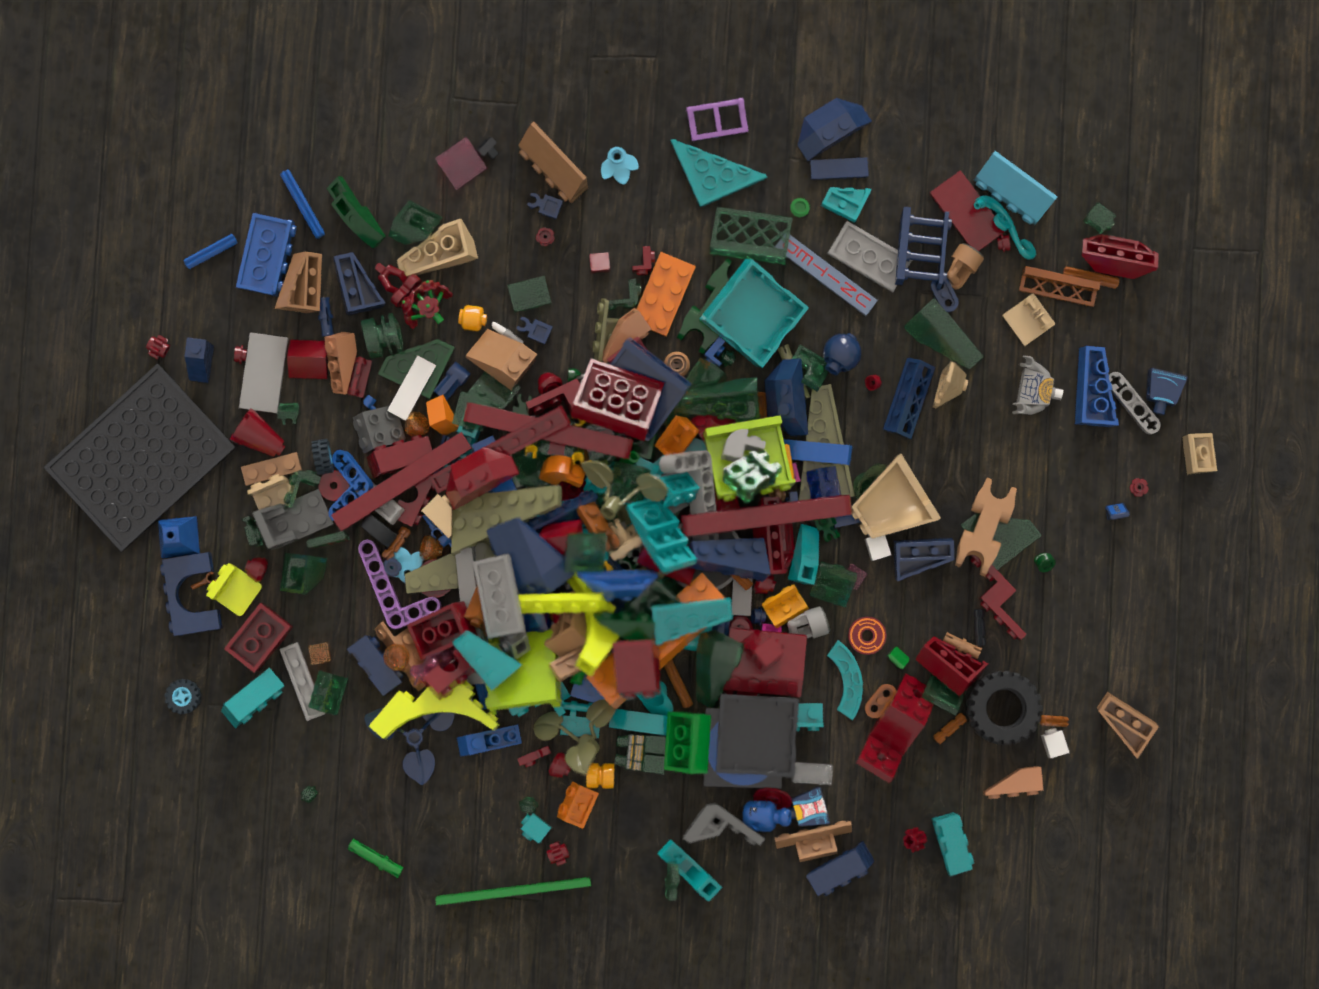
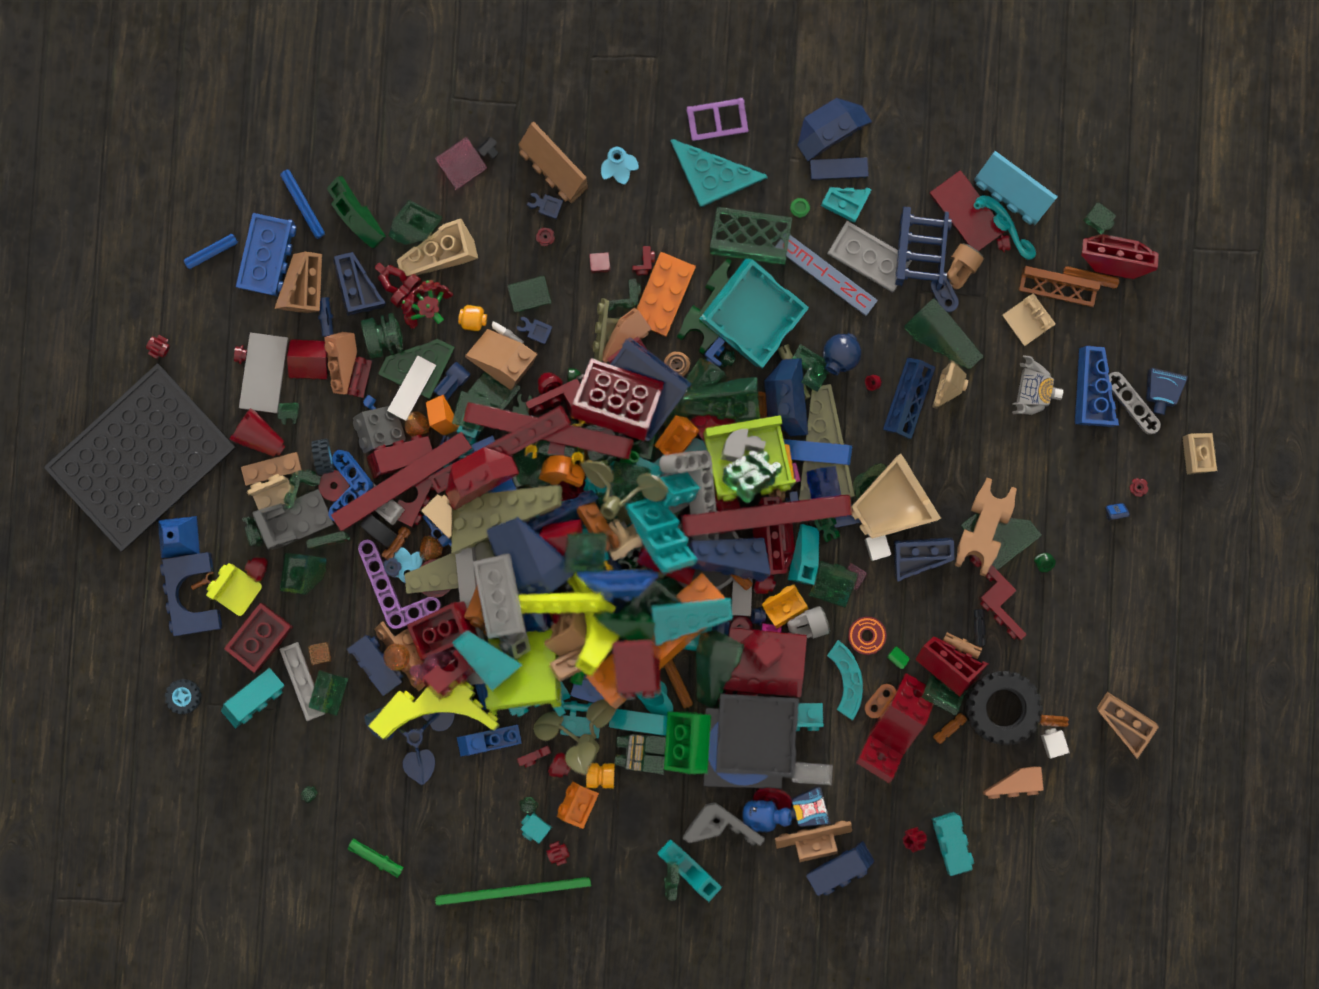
(198, 359): dark blue slope -> none

